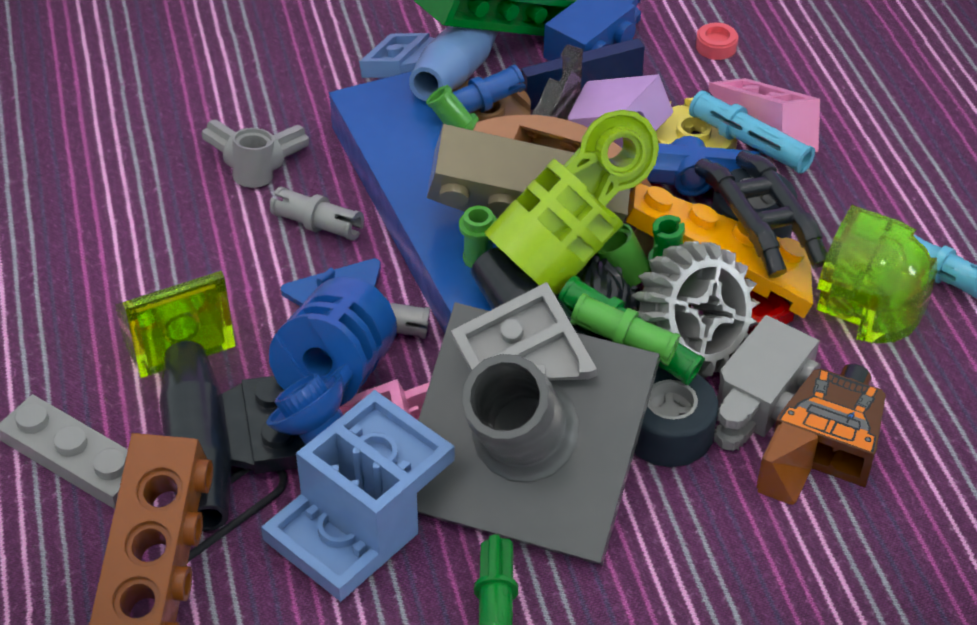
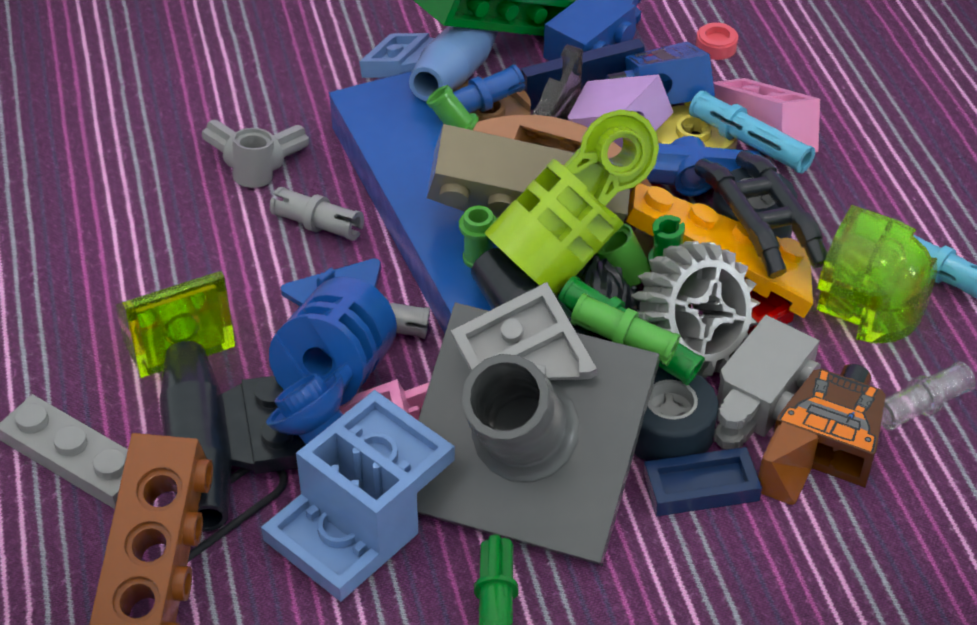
(681, 67): none -> blue torso
(701, 481): none -> dark blue tile
(927, 394): none -> clear pin

